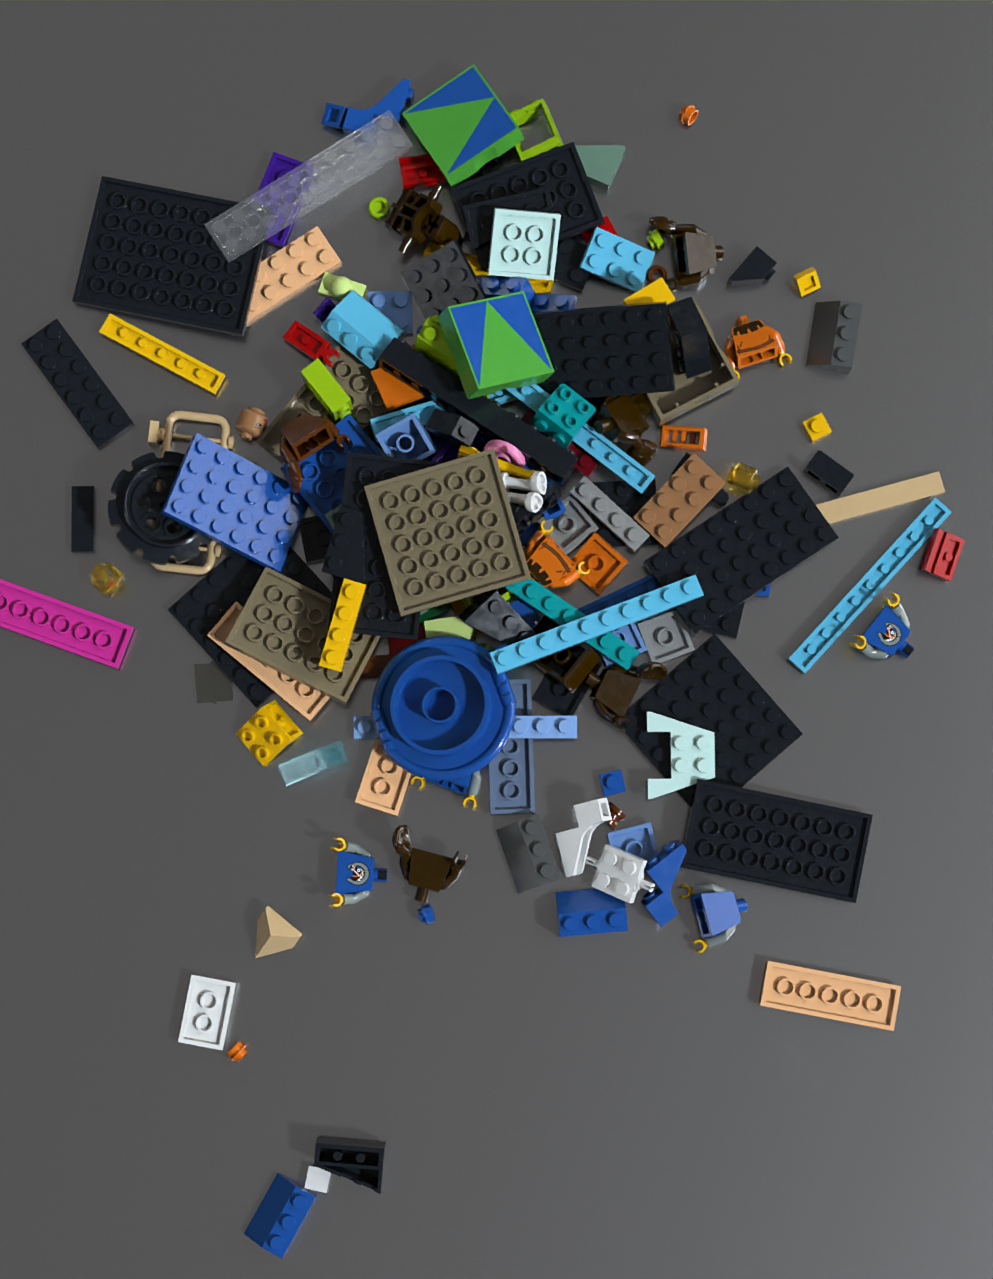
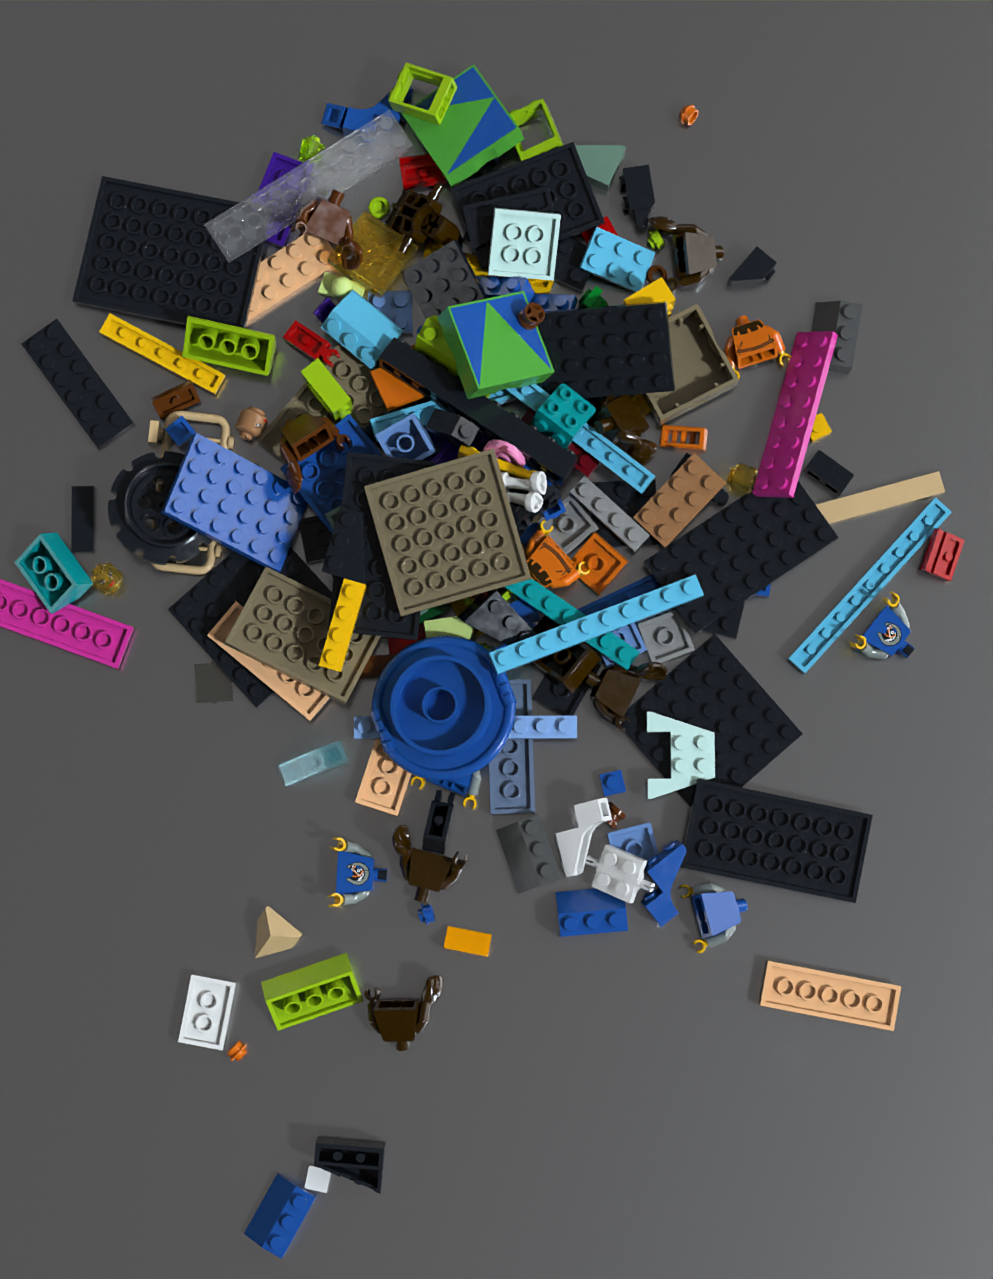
(53, 571): none -> teal slope
(175, 399): none -> reddish brown plate
(180, 431): none -> blue plate
(229, 346): none -> lime slope
(268, 732): yellow bracket -> none
(309, 148): none -> clear neon green tile
(311, 991): none -> lime slope
(333, 224): none -> reddish brown torso
(380, 255): none -> clear yellow plate
(402, 1018): none -> dark brown torso
(438, 823): none -> black hinge
(440, 103): none -> lime window
(467, 941): none -> light orange slope
(531, 310): none -> reddish brown wheel
(592, 298): none -> green plate
(639, 194): none -> black hinge
(689, 338): black wedge -> none
(795, 414): none -> dark pink plate
(806, 281): yellow plate -> none

